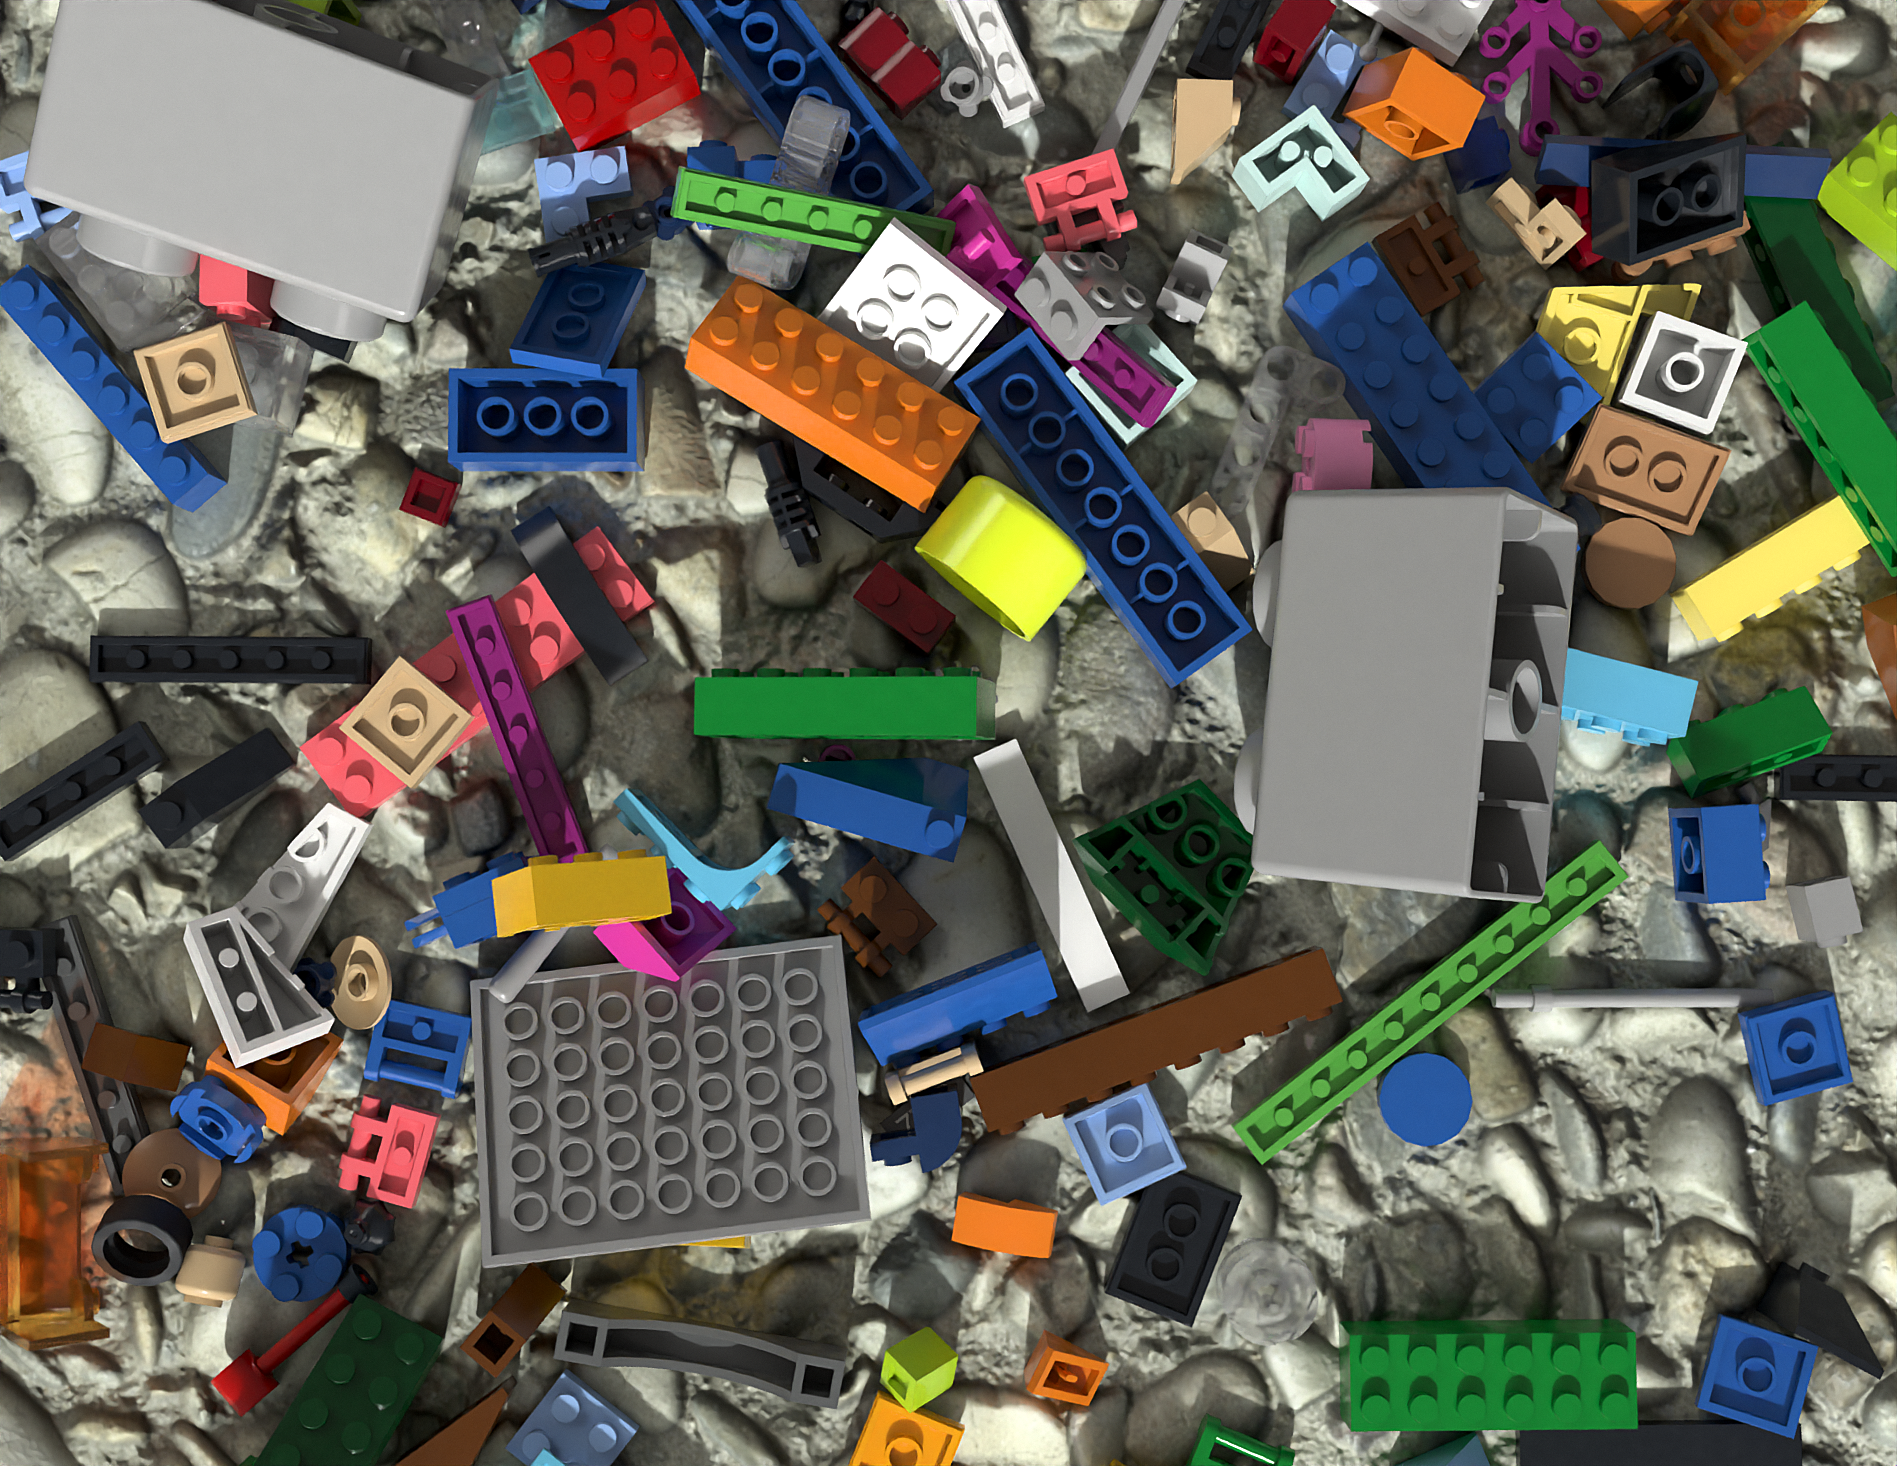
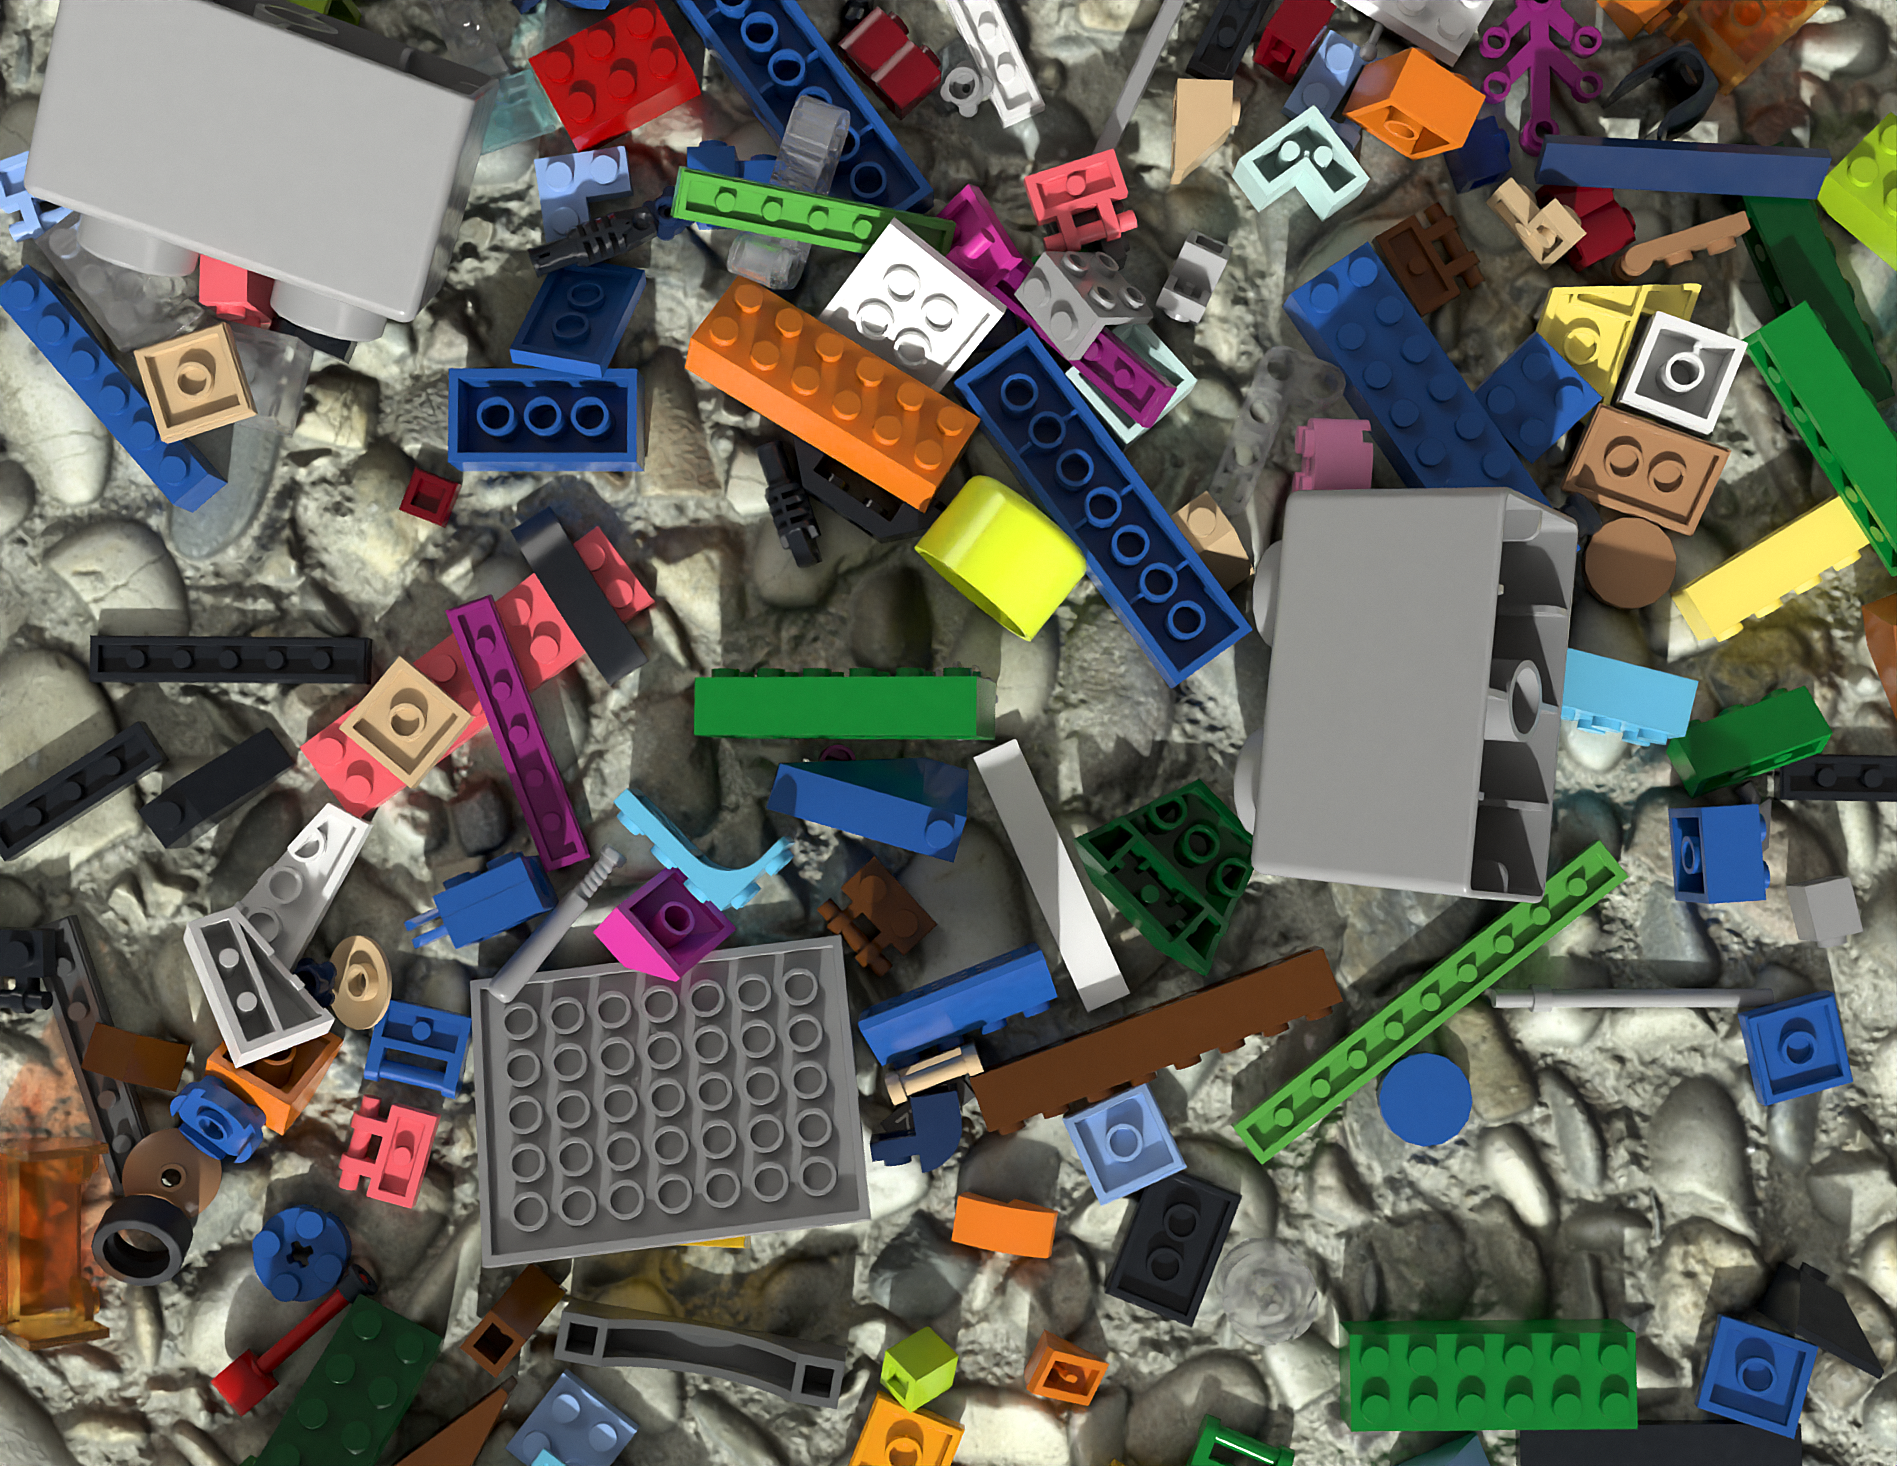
(211, 1272): tan head -> none
(369, 1227): black piece -> none
(581, 892): yellow wedge -> none
(904, 608): dark red brick -> none
(1667, 196): black slope -> none

